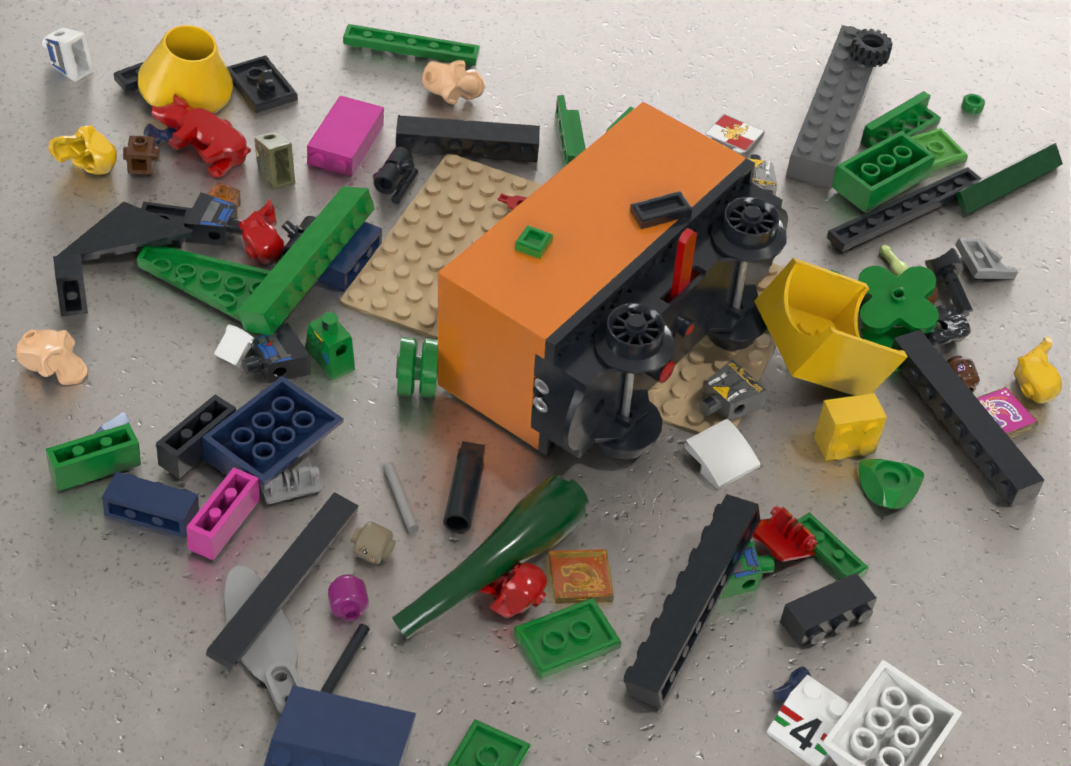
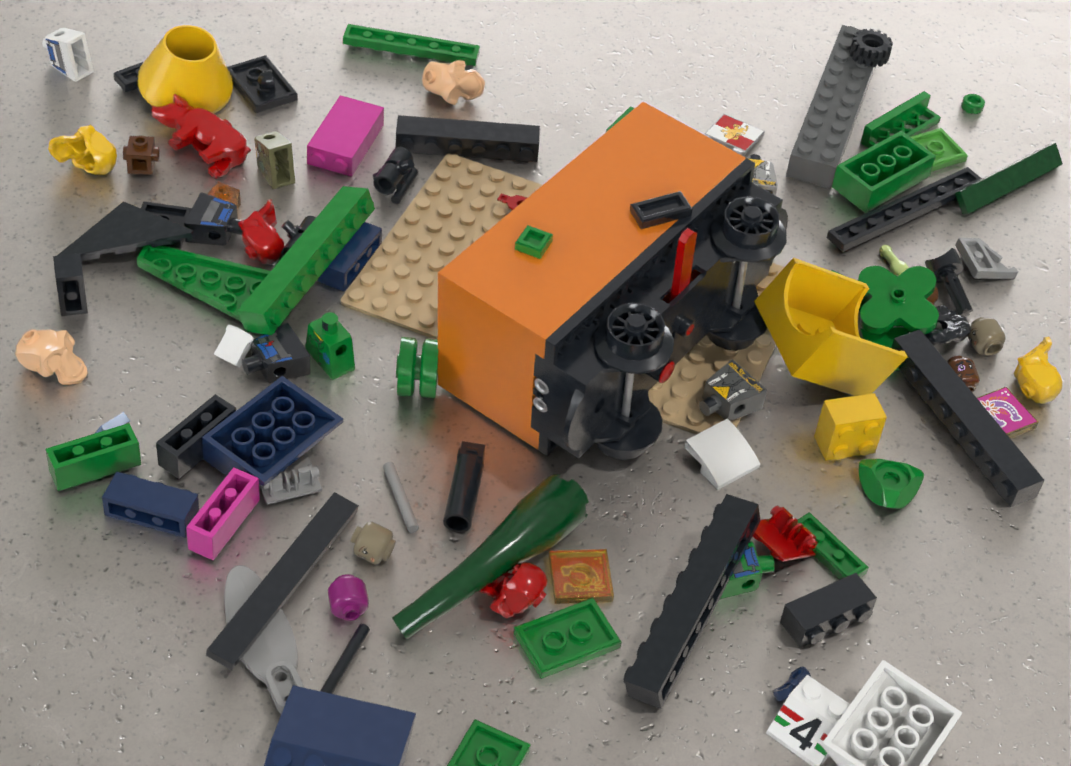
(159, 135): dark blue piece -> none
(569, 131): green fence -> none
(986, 336): none -> dark tan head

